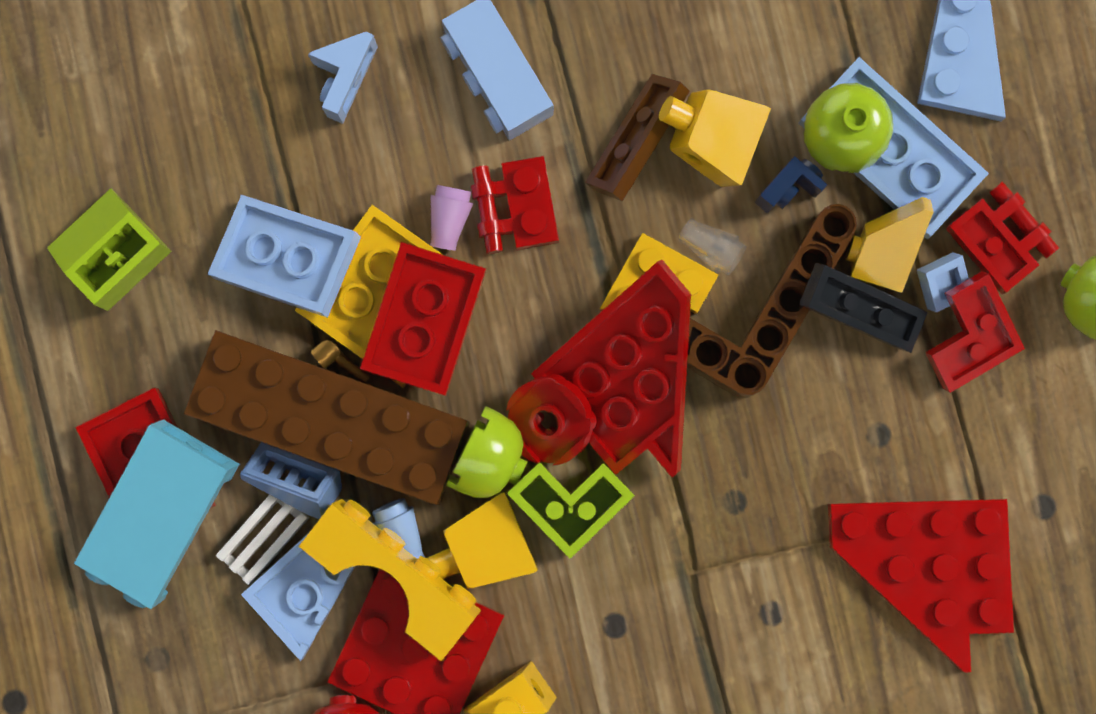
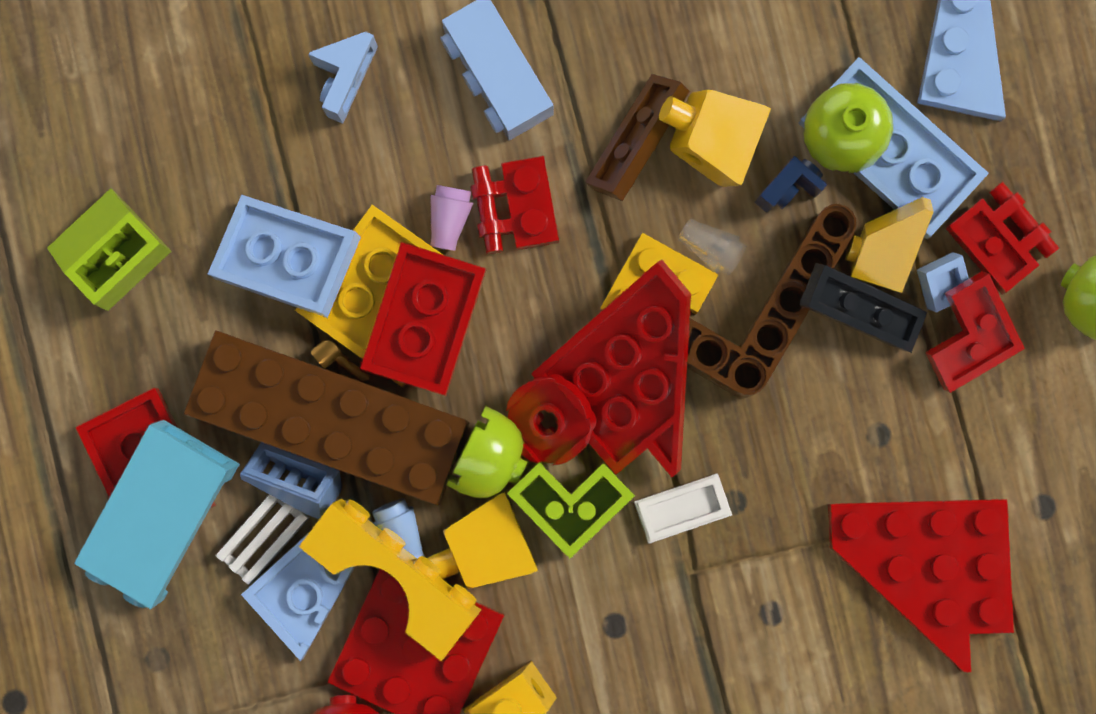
(682, 508): none -> white tile

